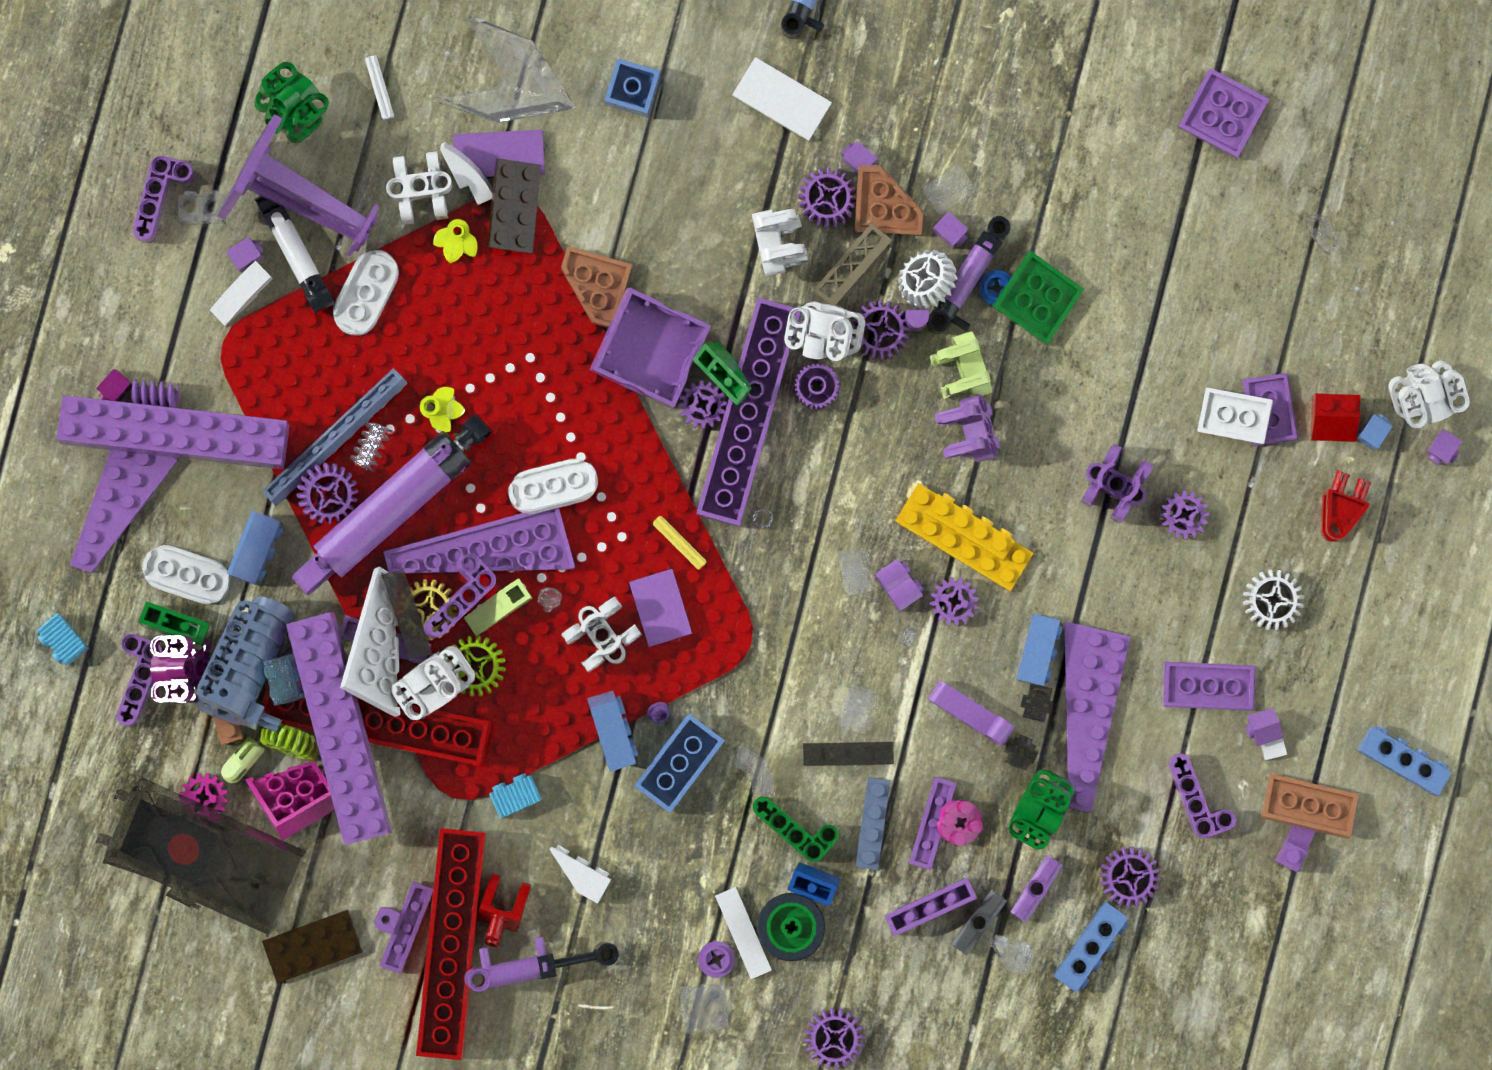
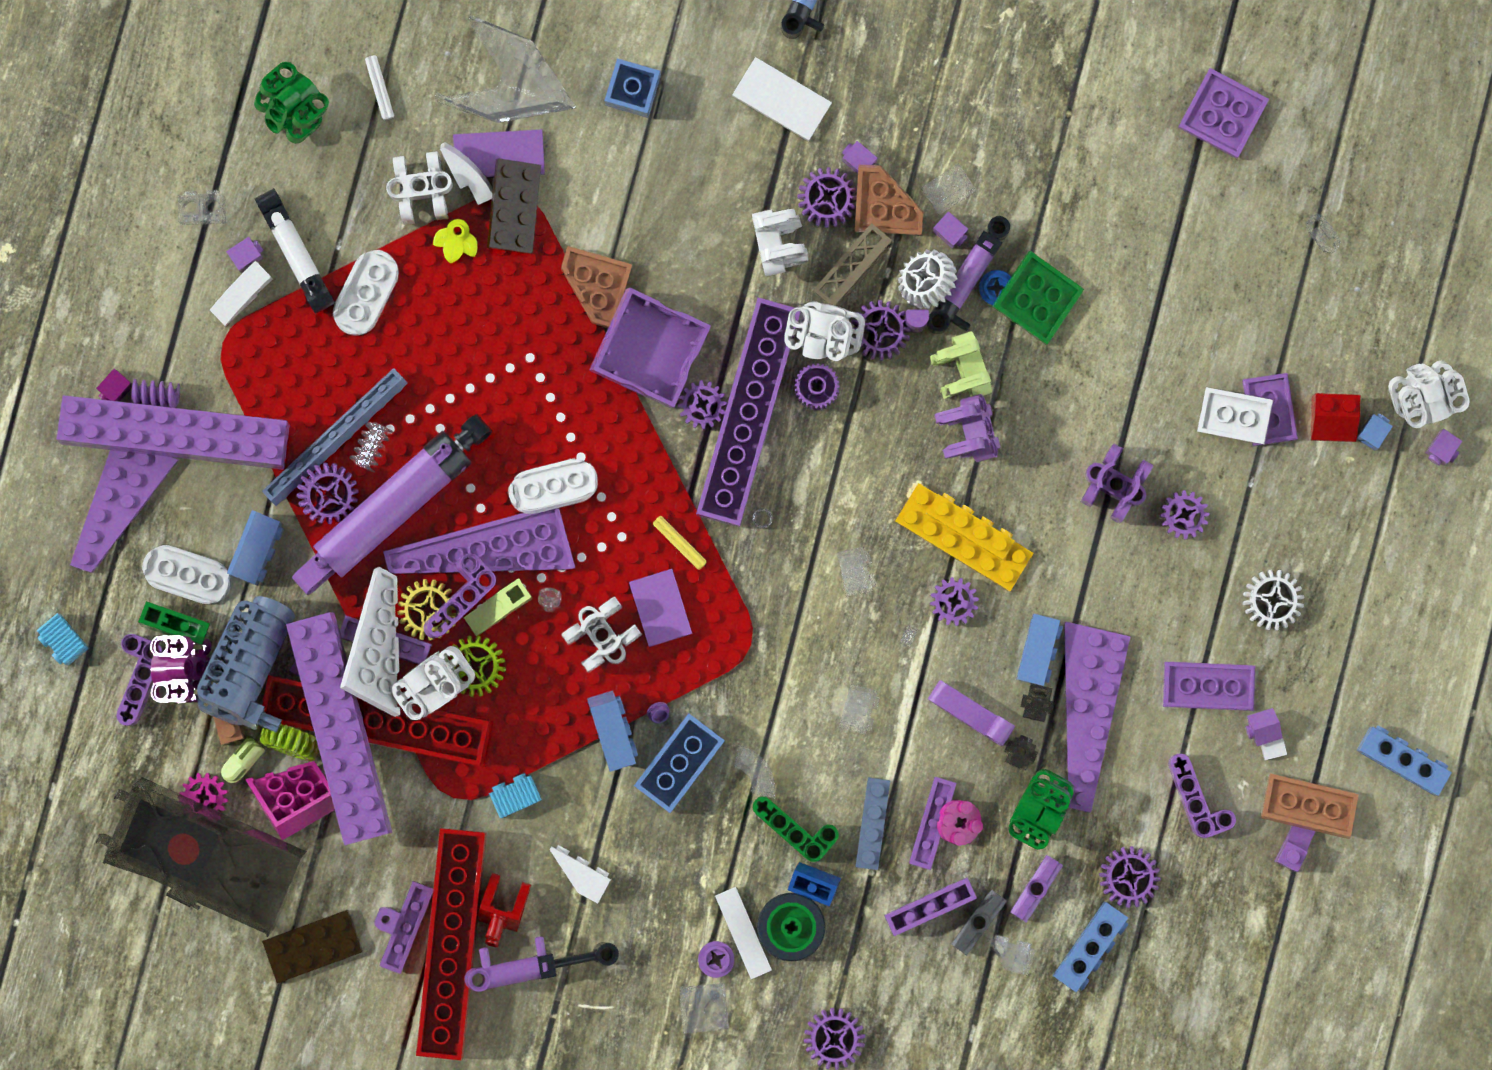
(158, 200): medium lavender beam -> none
(283, 679): clear light blue brick -> none
(285, 187): medium lavender piece -> none
(407, 614): clear smoke plate -> none
(445, 409): neon yellow plate -> none
(723, 371): green slope -> none
(848, 753): clear smoke plate -> none
(899, 585): medium lavender brick -> none
(1341, 508): red piece -> none

